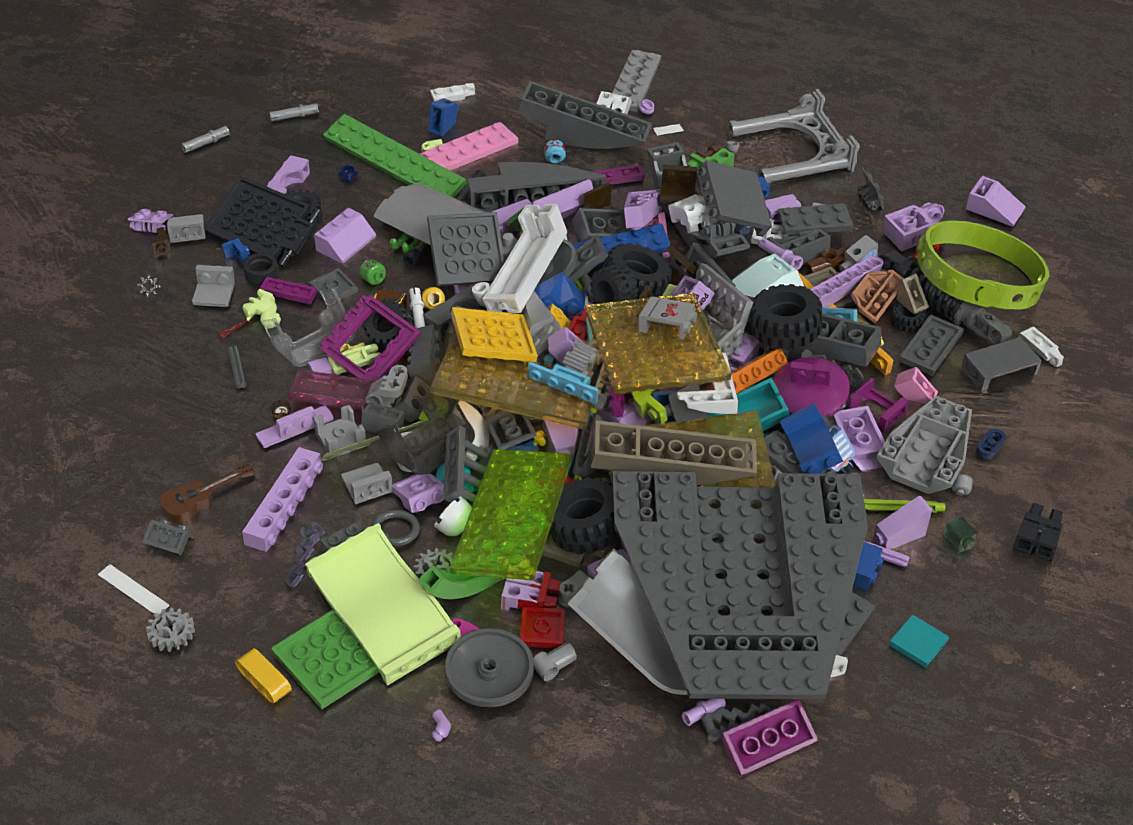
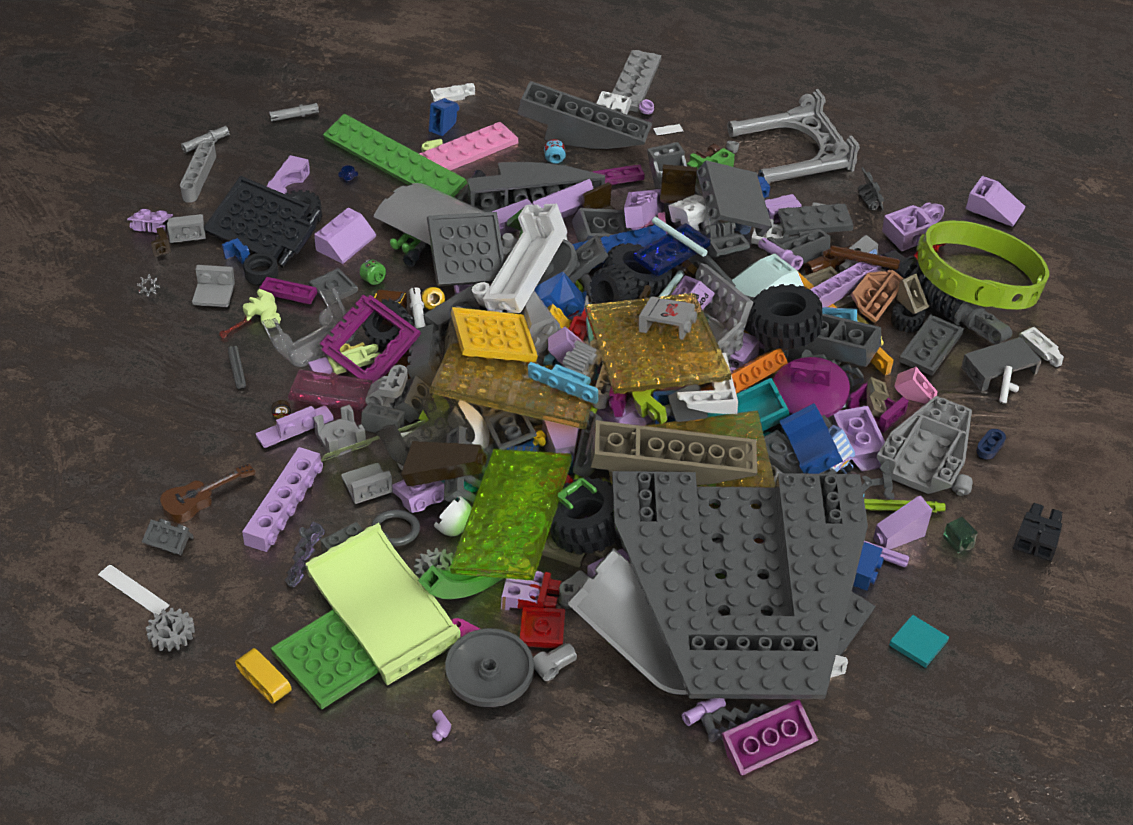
(198, 170): none -> light grey beam
(441, 461): none -> dark brown slope
(573, 487): none -> bright green piece
(669, 252): none -> clear blue plate
(672, 283): none -> light aqua bar
(697, 248): none -> light aqua bar
(864, 257): none -> reddish brown axle
(876, 395): none -> dark tan slope
(886, 481): none -> dark grey piece
(1006, 385): none -> white piece

